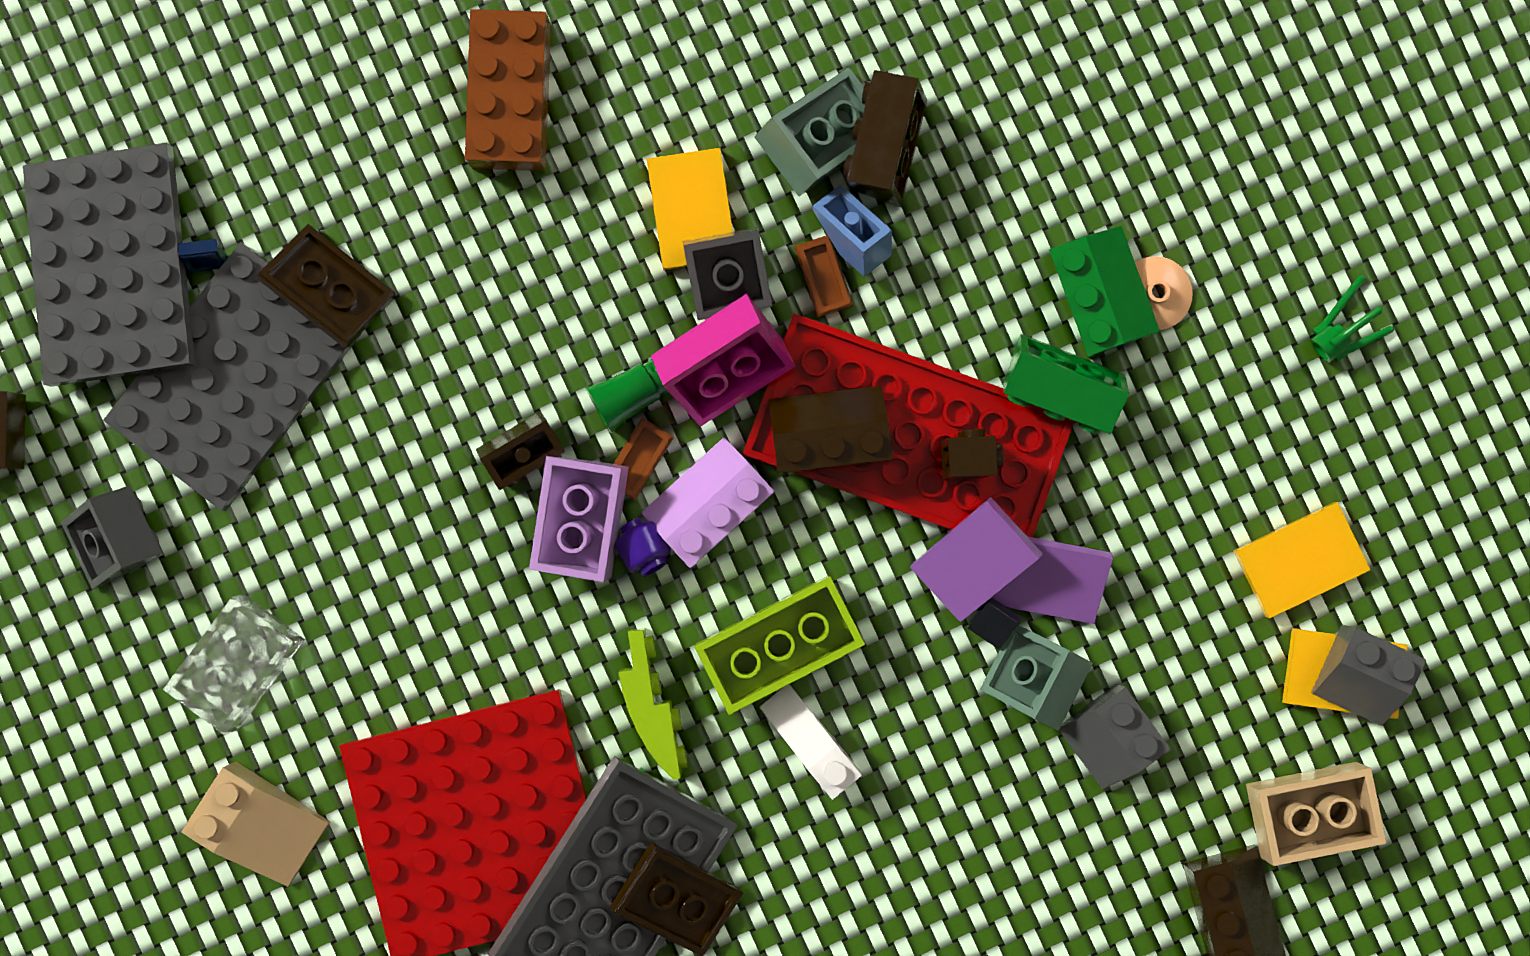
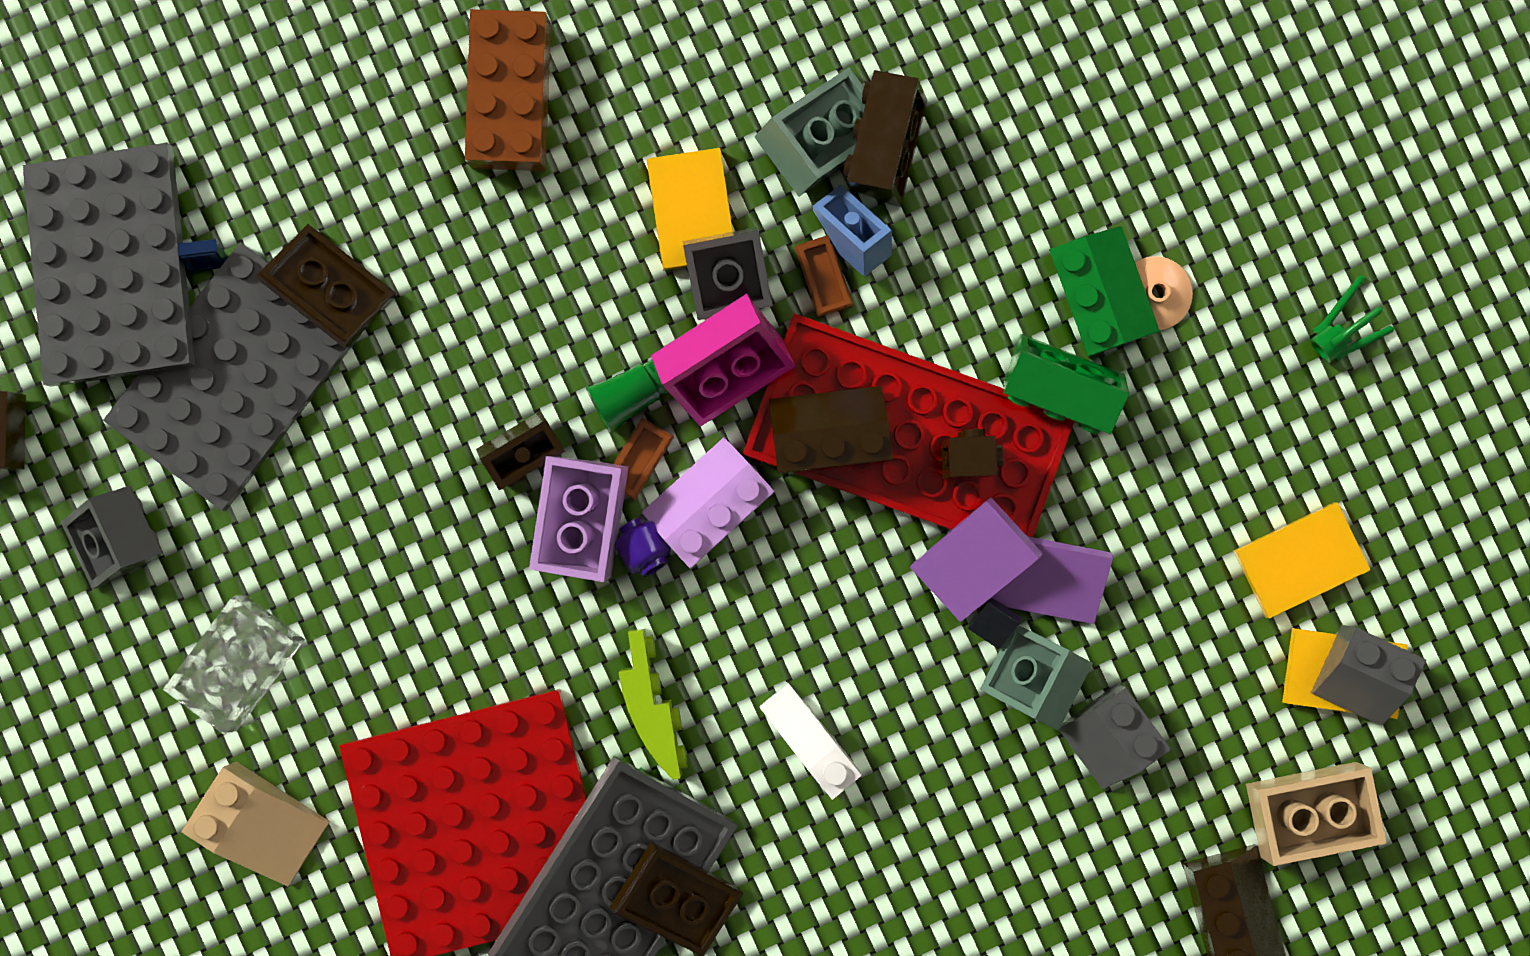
(779, 644): lime brick -> none

